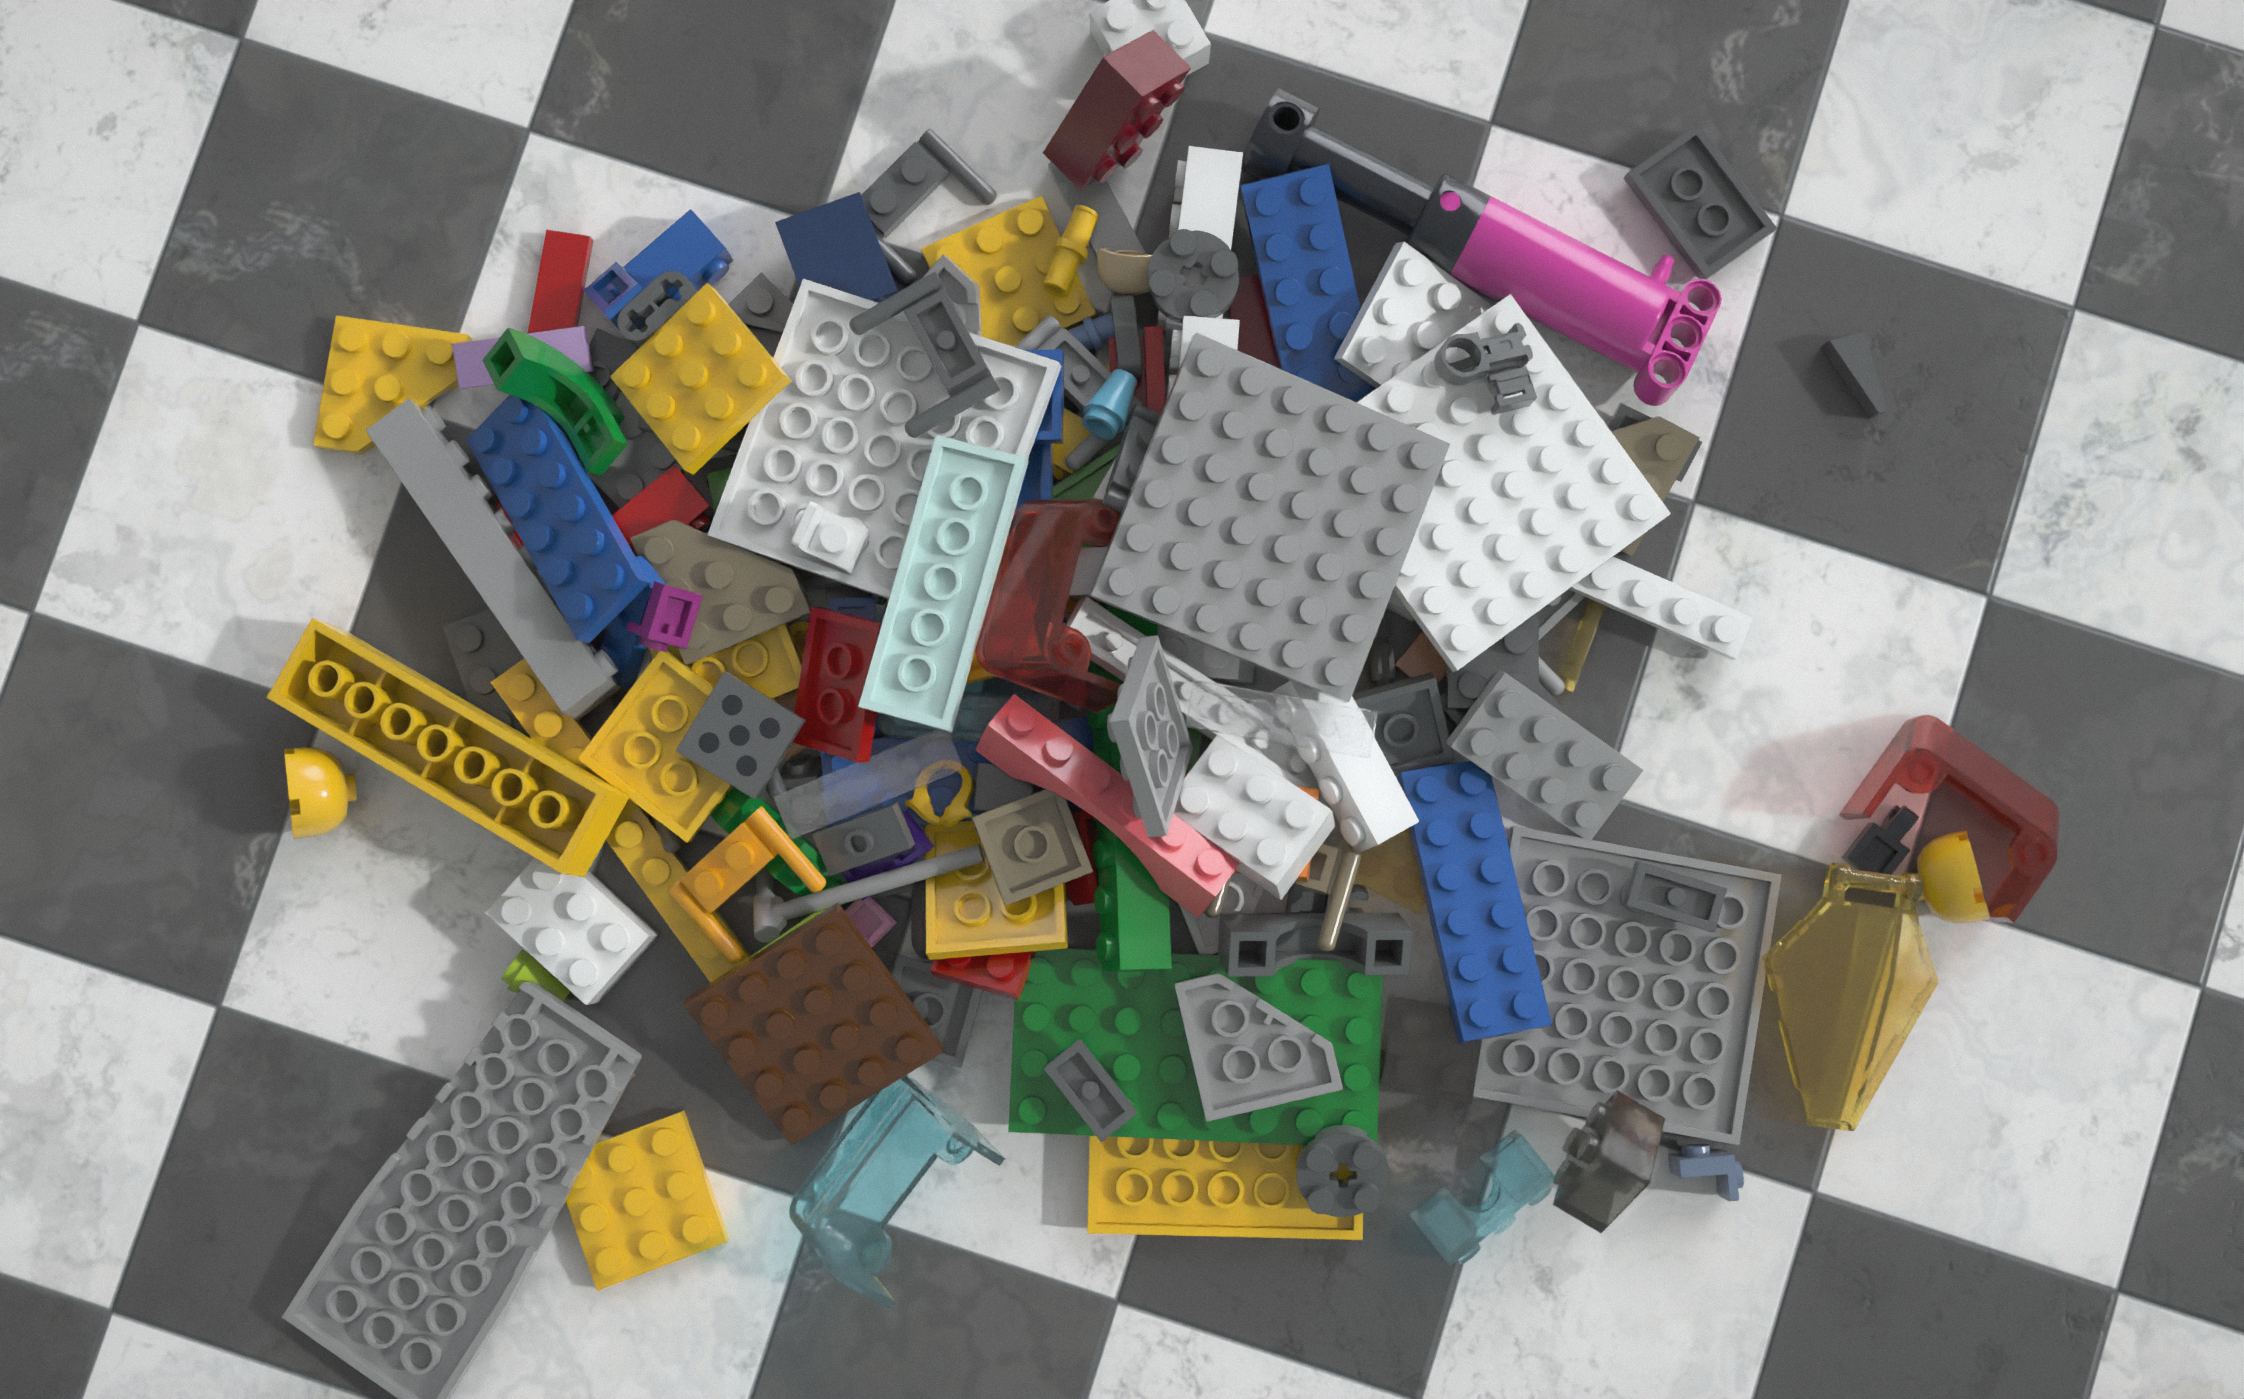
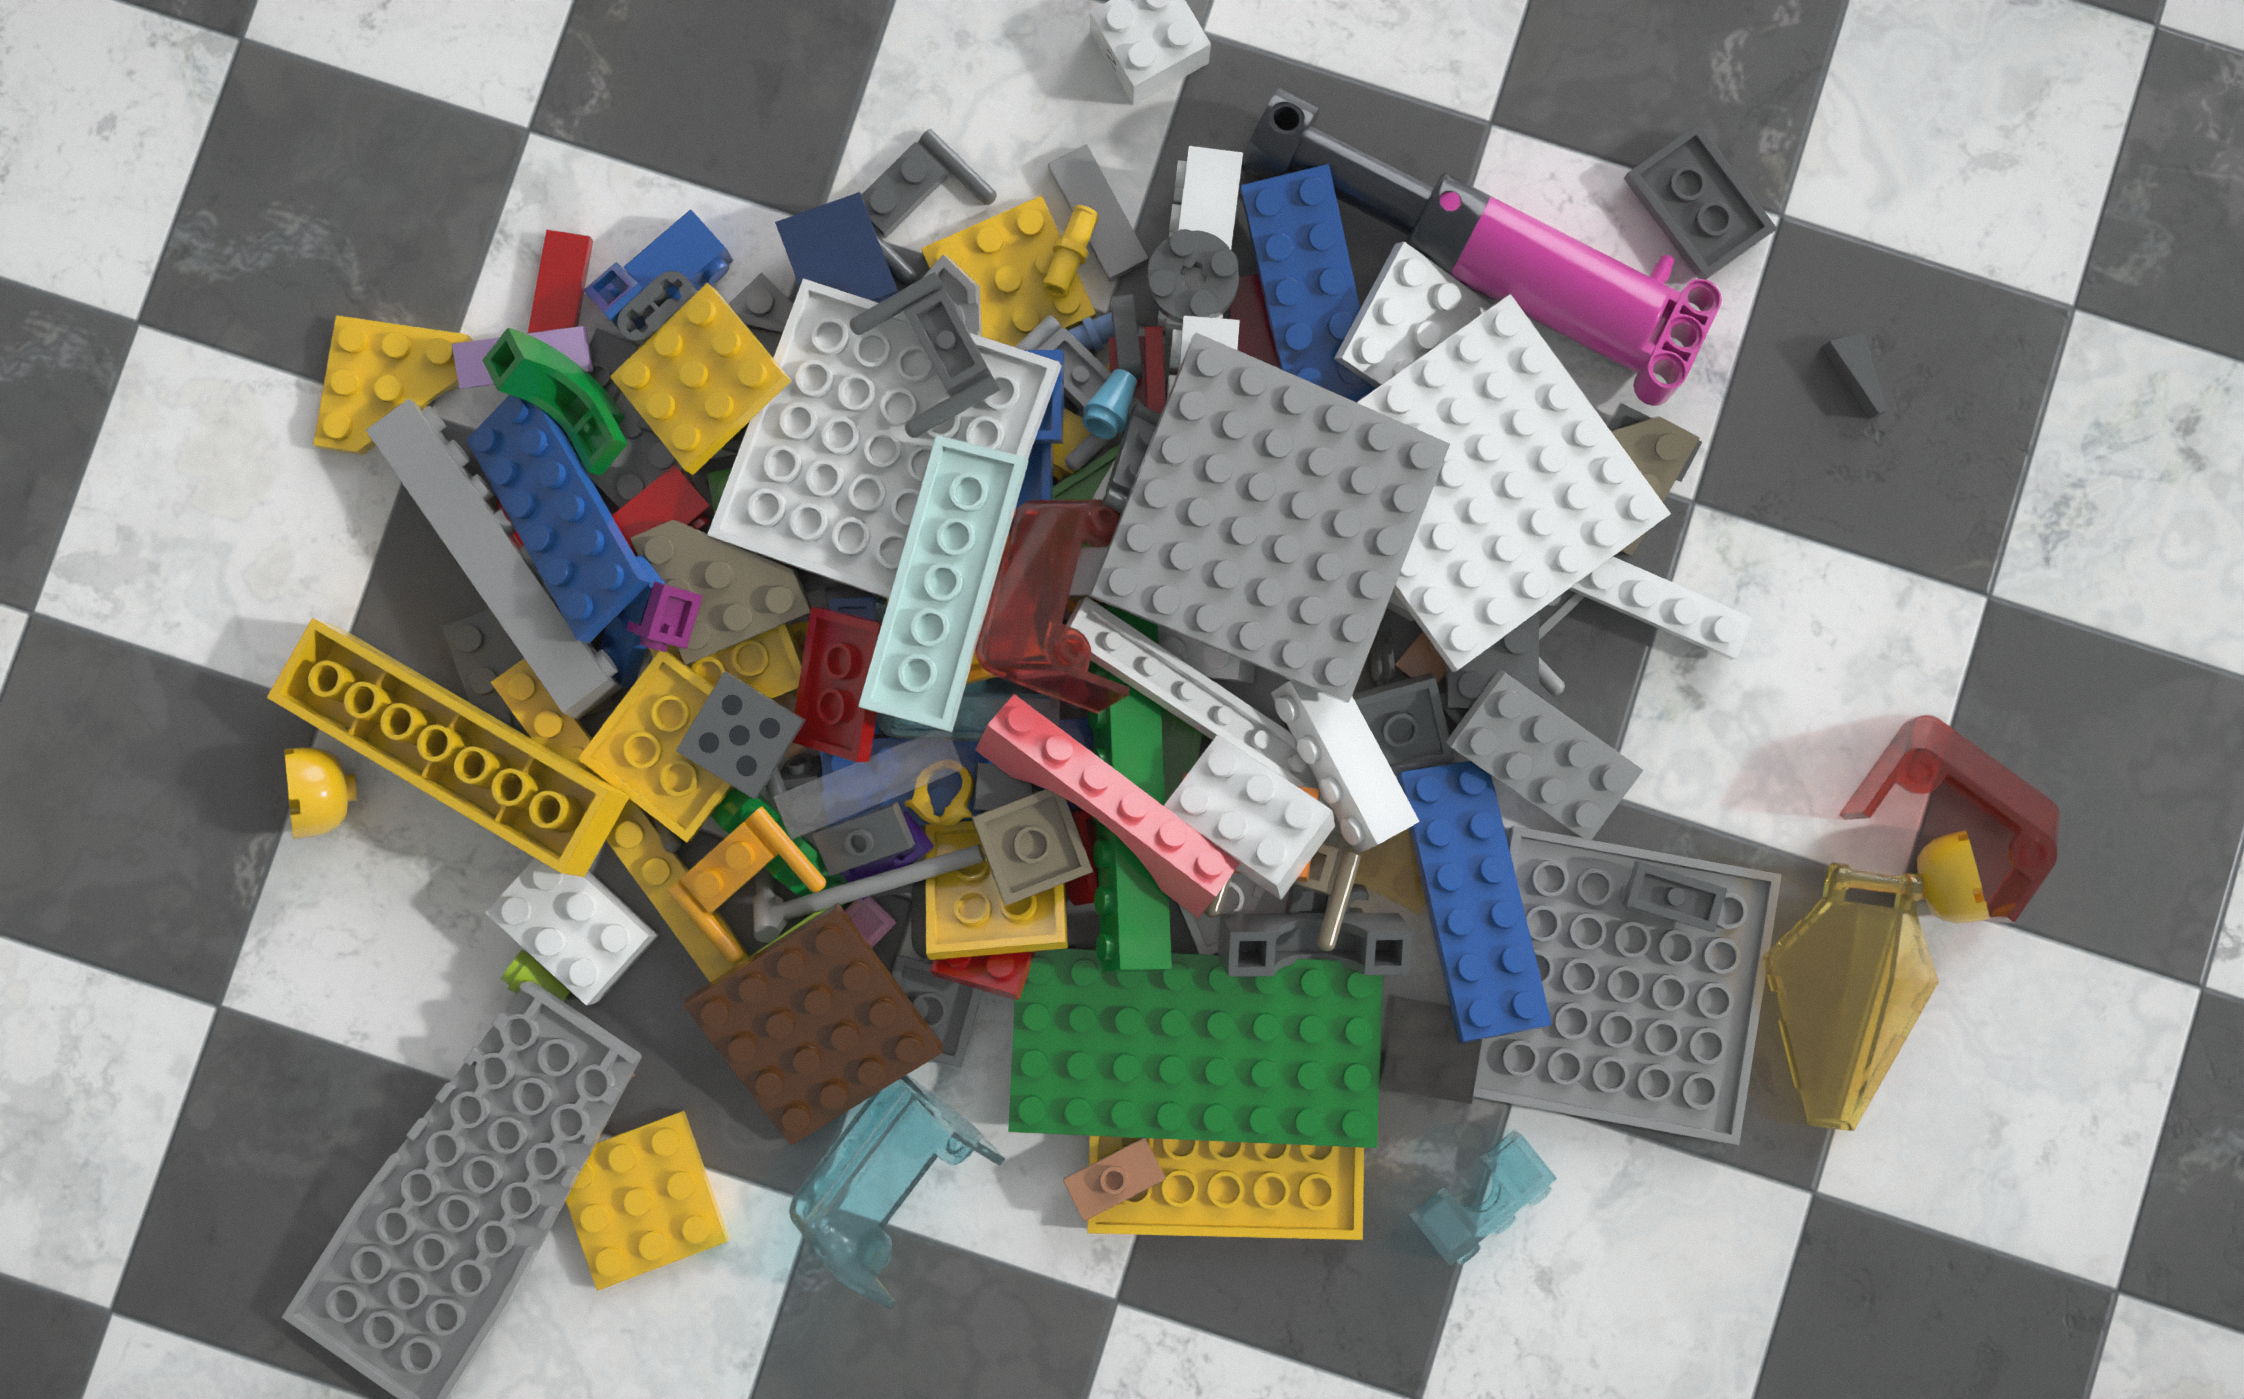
(828, 536): white bracket -> none
(1090, 1090): dark grey plate -> none
(1114, 1178): none -> nougat plate
(1117, 110): dark red brick -> none
(1123, 271): tan hair -> none
(1151, 736): light grey plate -> none
(1250, 1051): light grey plate -> none
(1281, 719): clear plate -> none
(1346, 1196): dark grey plate -> none
(1501, 364): dark grey piece -> none
(1581, 645): clear yellow wheel -> none
(1608, 1161): clear smoke brick -> none
(1700, 1161): sand blue bracket -> none
(1880, 848): black plate -> none

